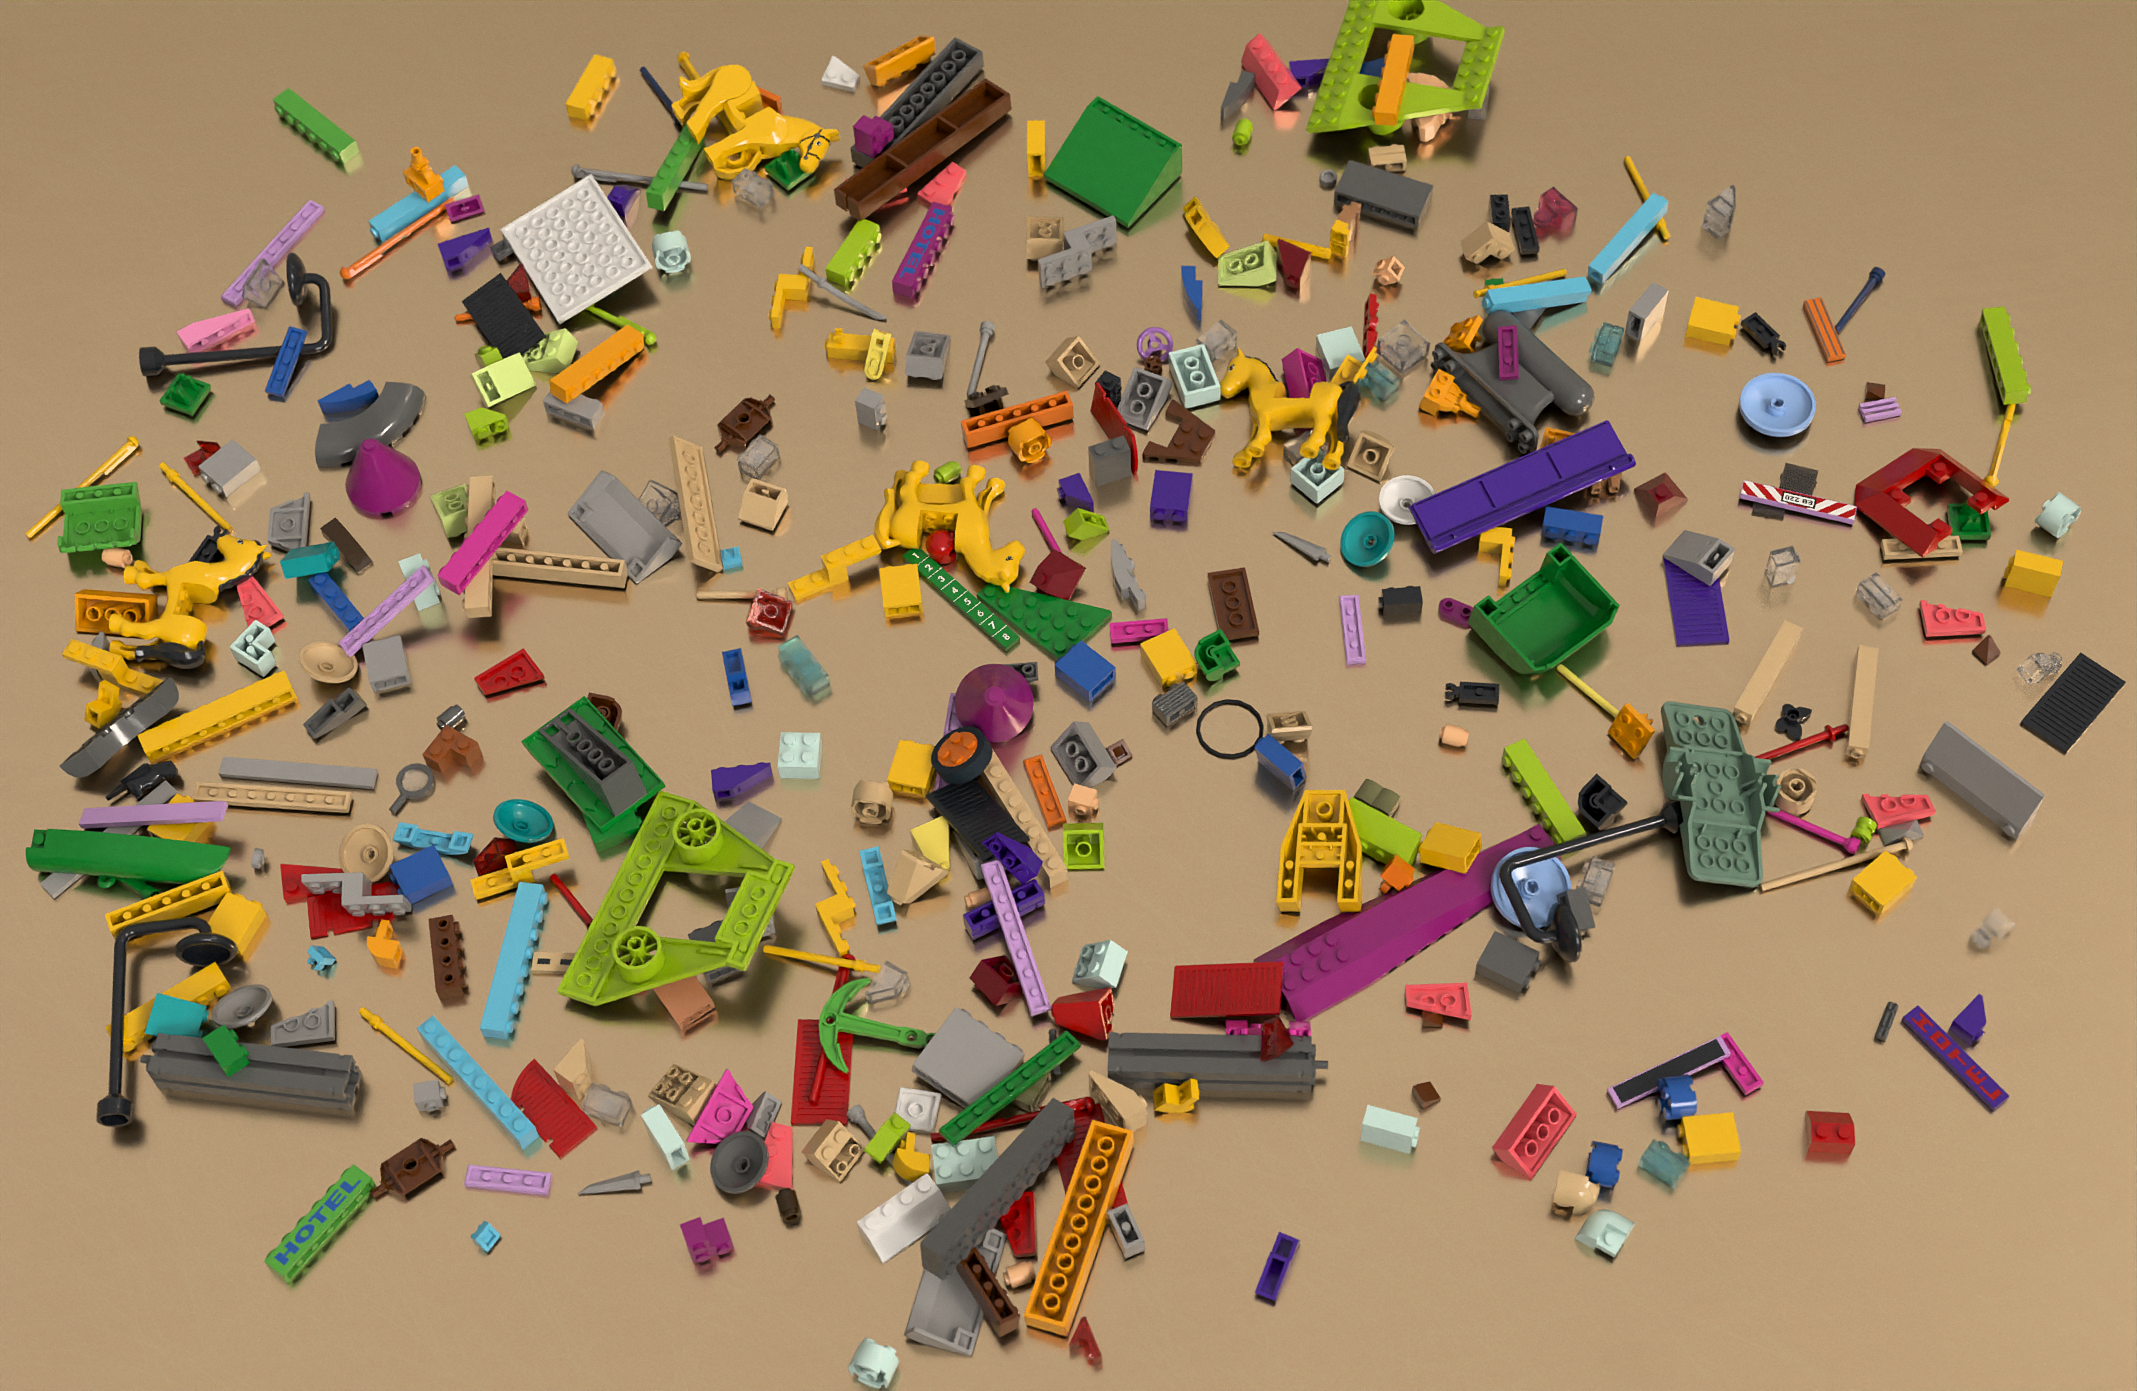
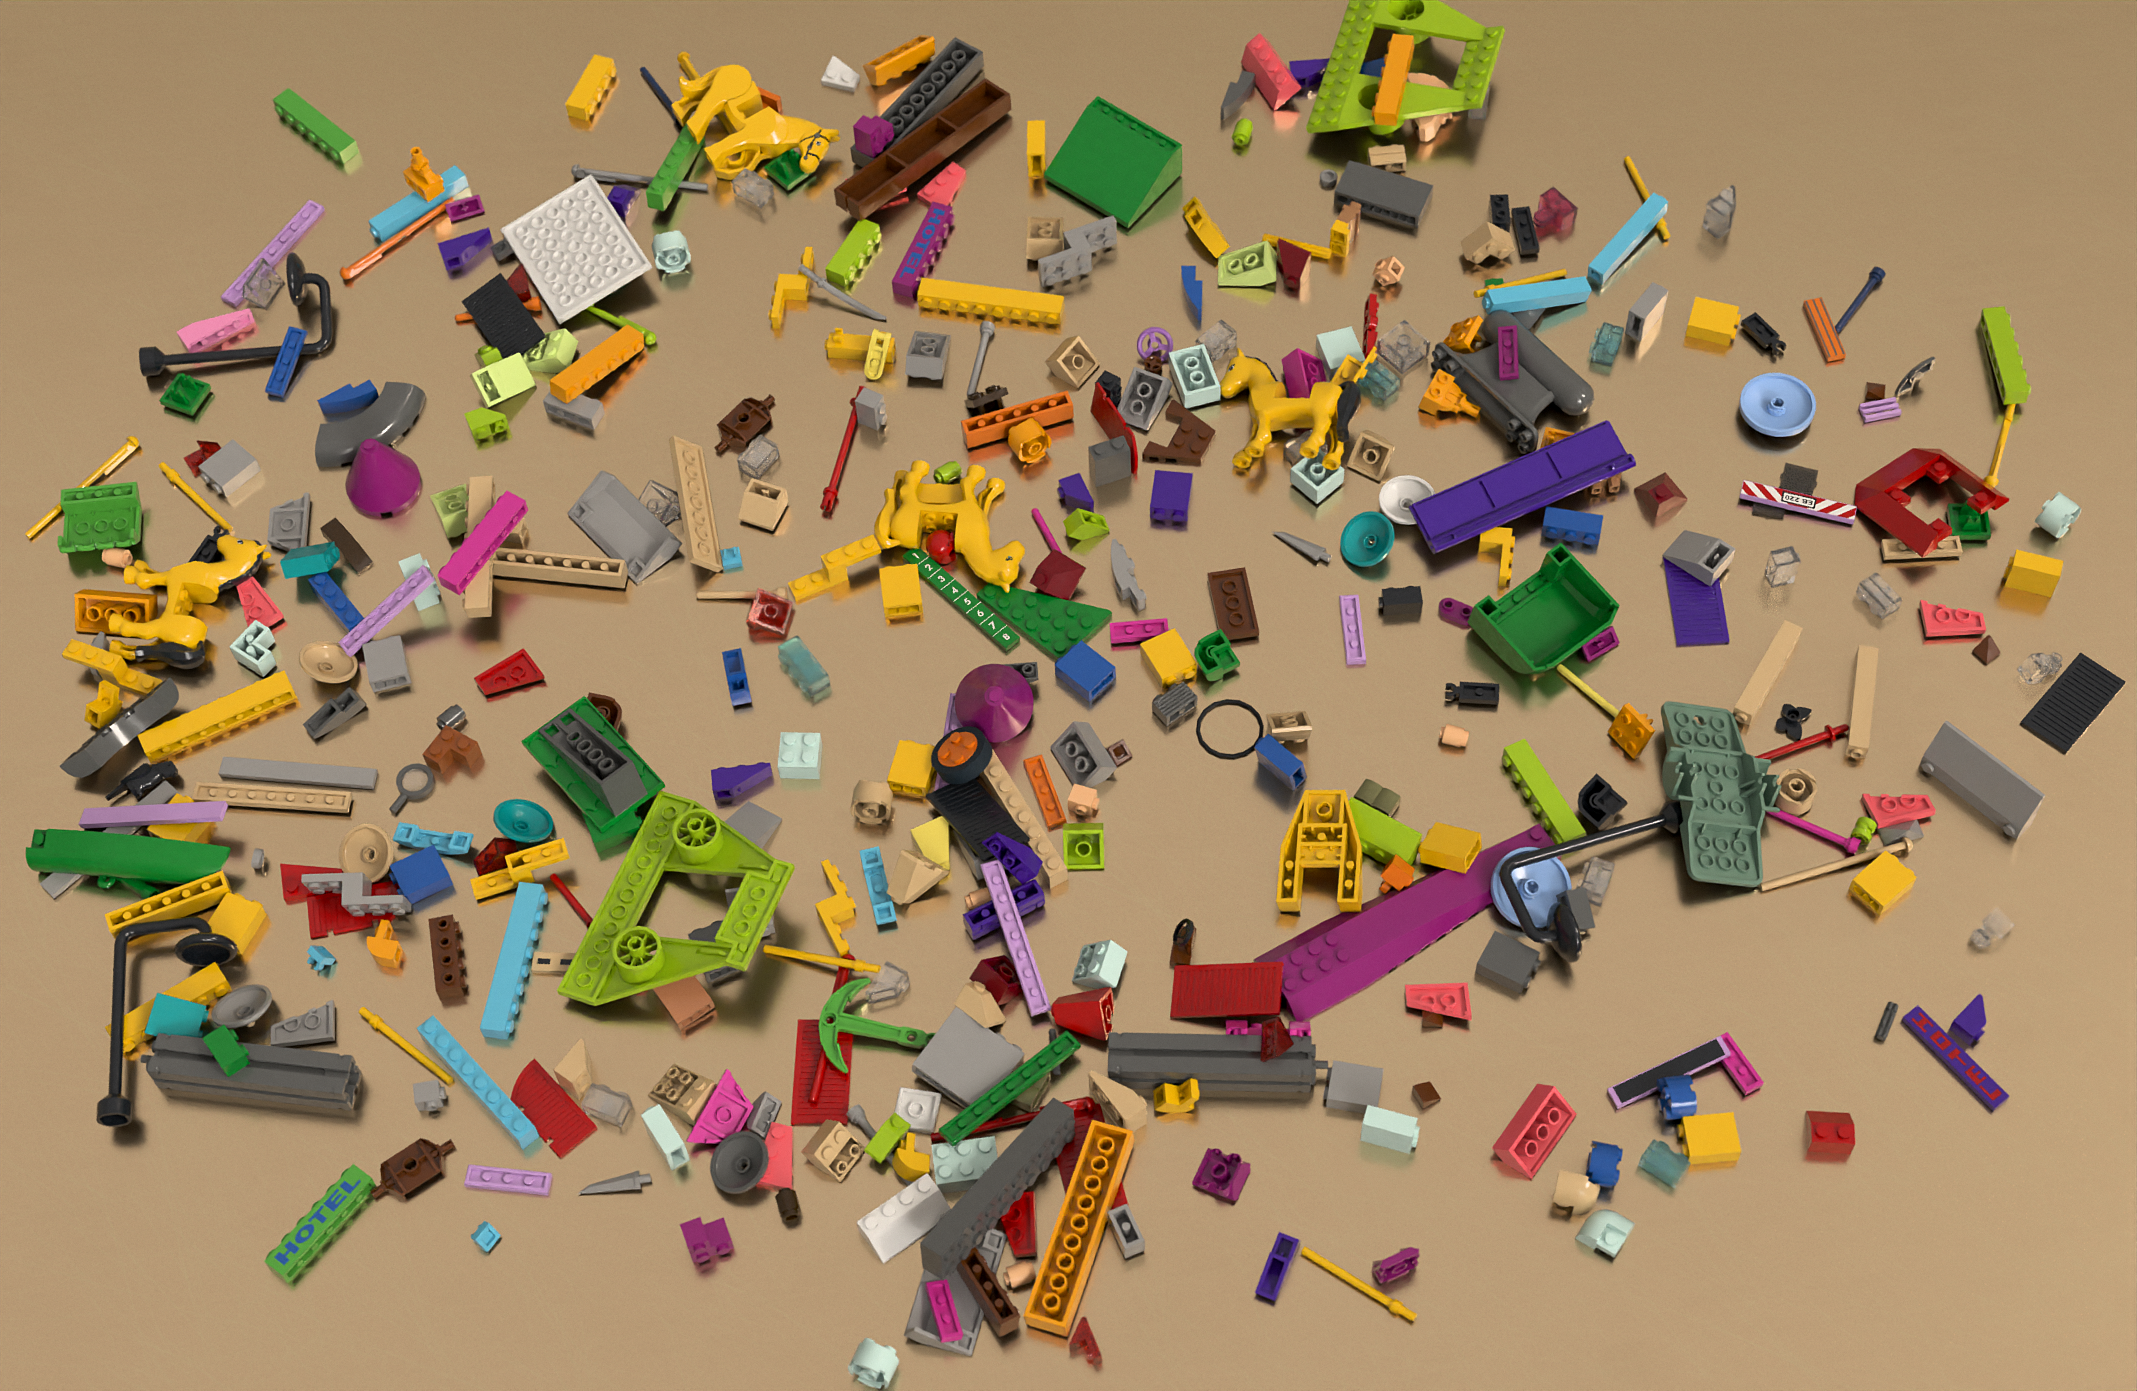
(830, 492): none -> red bar
(944, 1311): none -> dark pink plate
(979, 1004): none -> tan slope
(991, 301): none -> yellow brick
(1183, 943): none -> reddish brown piece
(1222, 1173): none -> magenta slope
(1352, 1086): none -> light grey brick
(1394, 1305): none -> yellow bar
(1396, 1264): none -> magenta slope
(1601, 643): none -> magenta slope
(1915, 373): none -> dark grey brick

